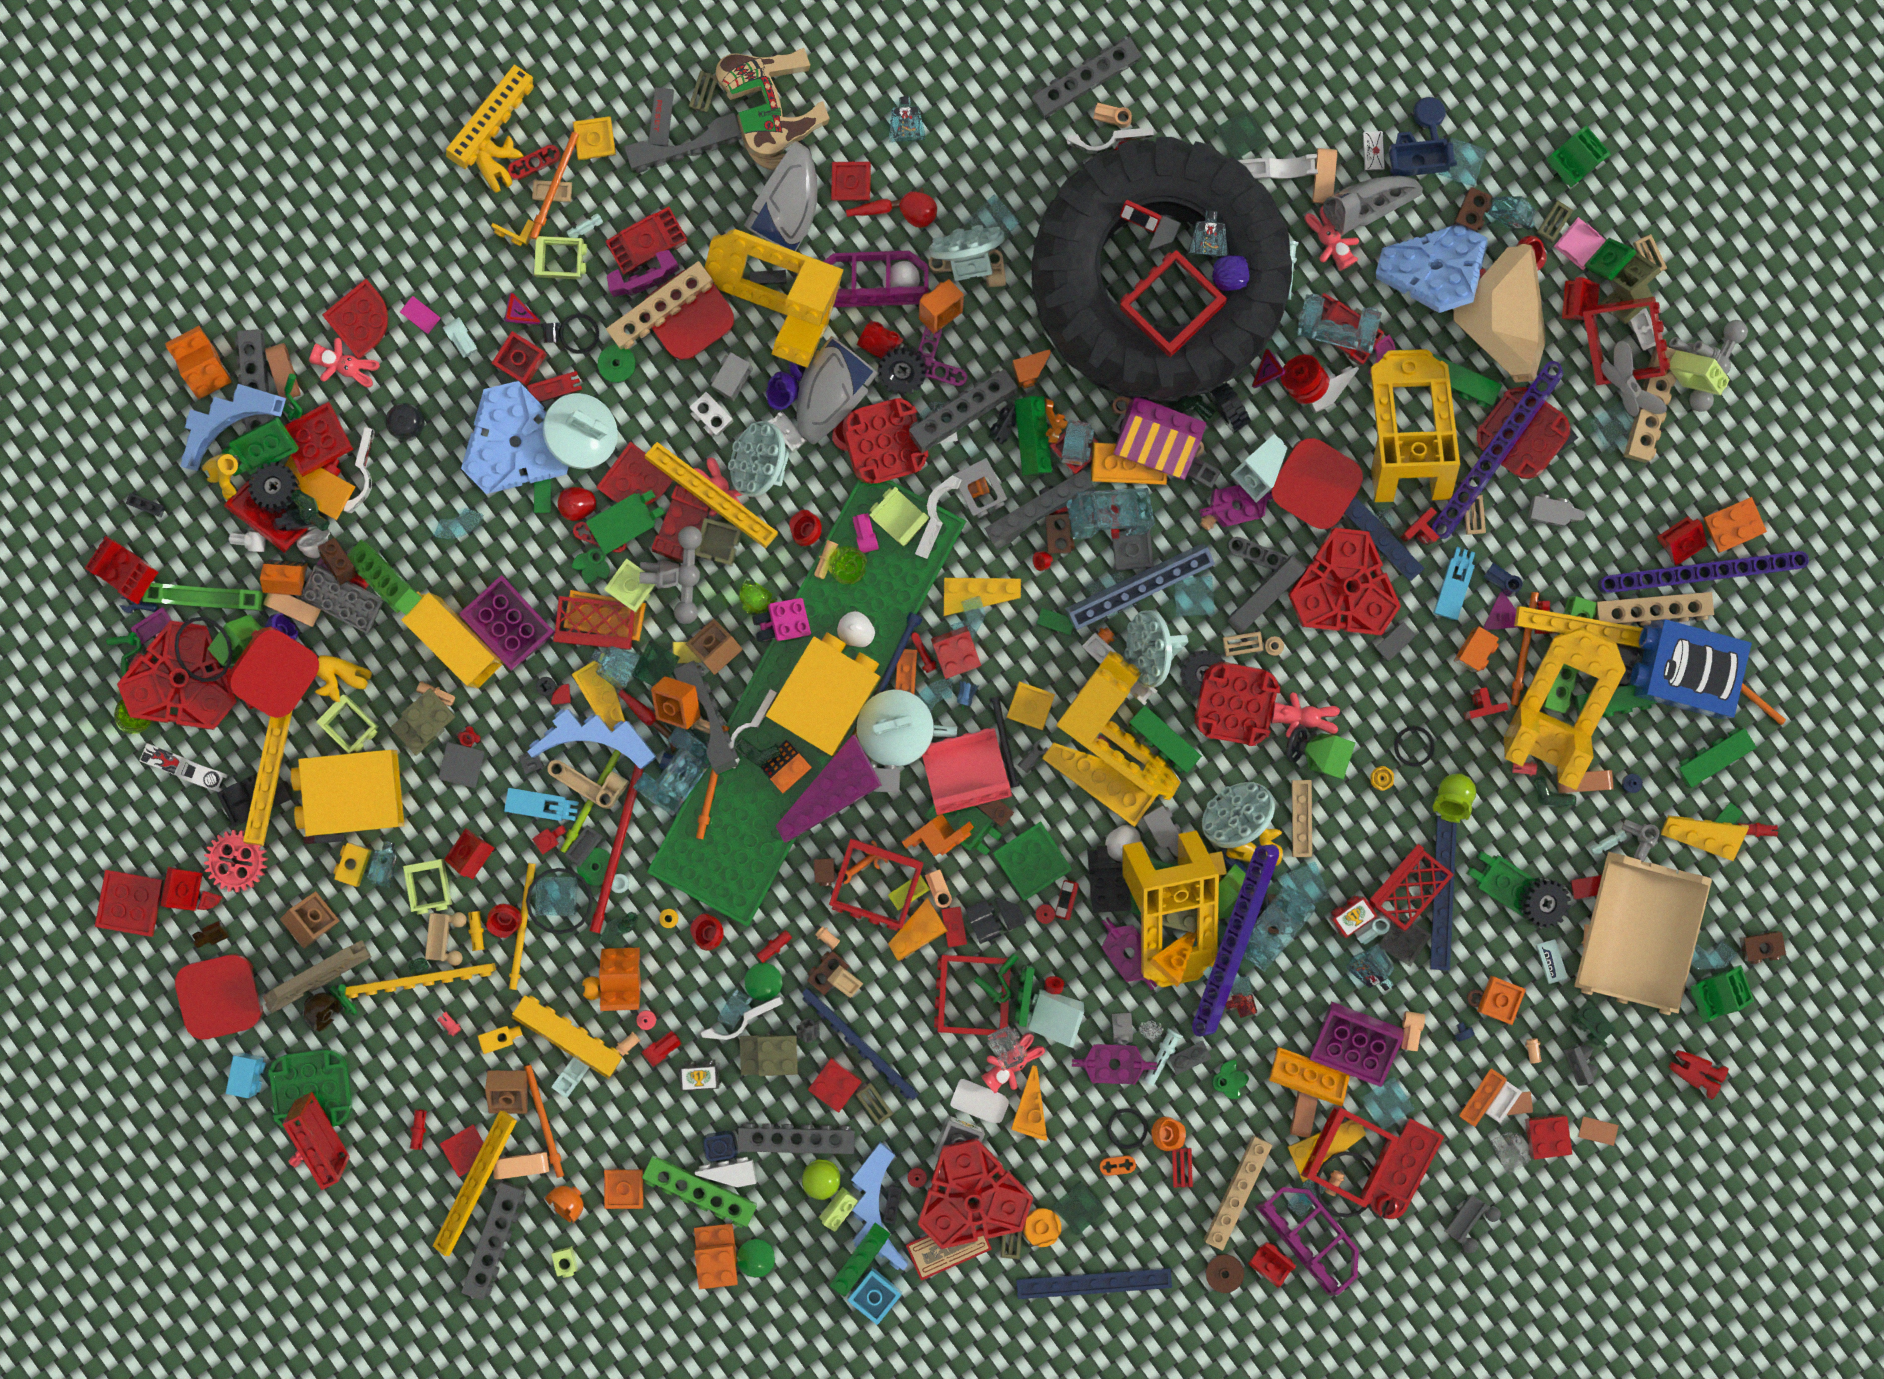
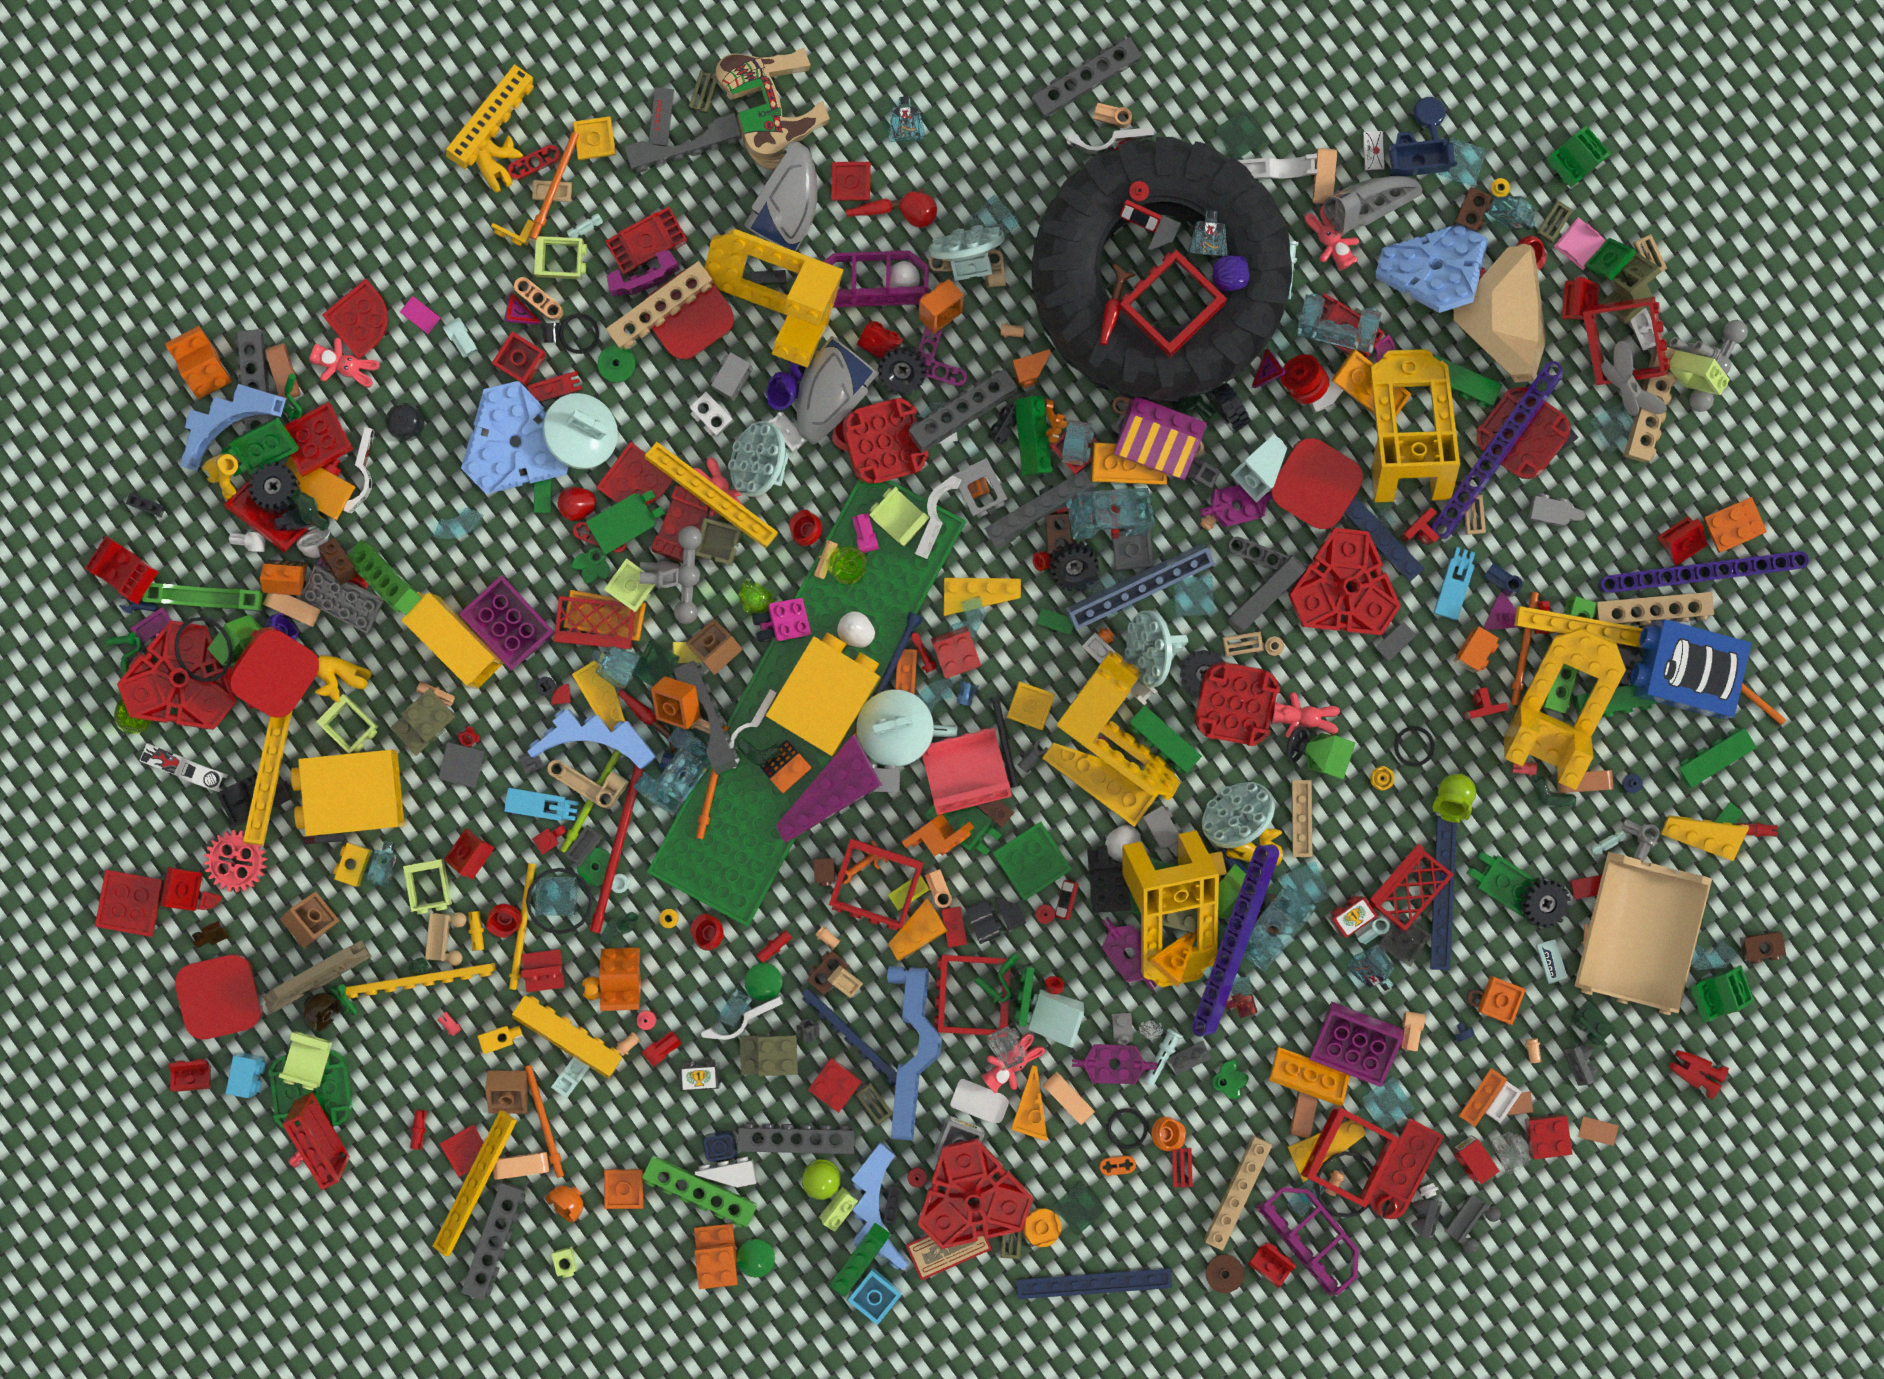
(190, 1075): none -> red bracket
(306, 1060): none -> yellowish green panel
(533, 291): none -> light nougat beam
(543, 970): none -> red bracket
(928, 1050): none -> medium blue beam
(1012, 330): none -> light nougat pin
(1068, 1098): none -> light nougat beam
(1074, 576): none -> black bush
(1112, 306): none -> red piece
(1138, 196): none -> red tile
(1355, 380): none -> light orange tile
(1428, 1191): none -> white plate
(1431, 1211): none -> dark grey tile
(1476, 1160): none -> red brick
(1497, 193): none -> yellow plate

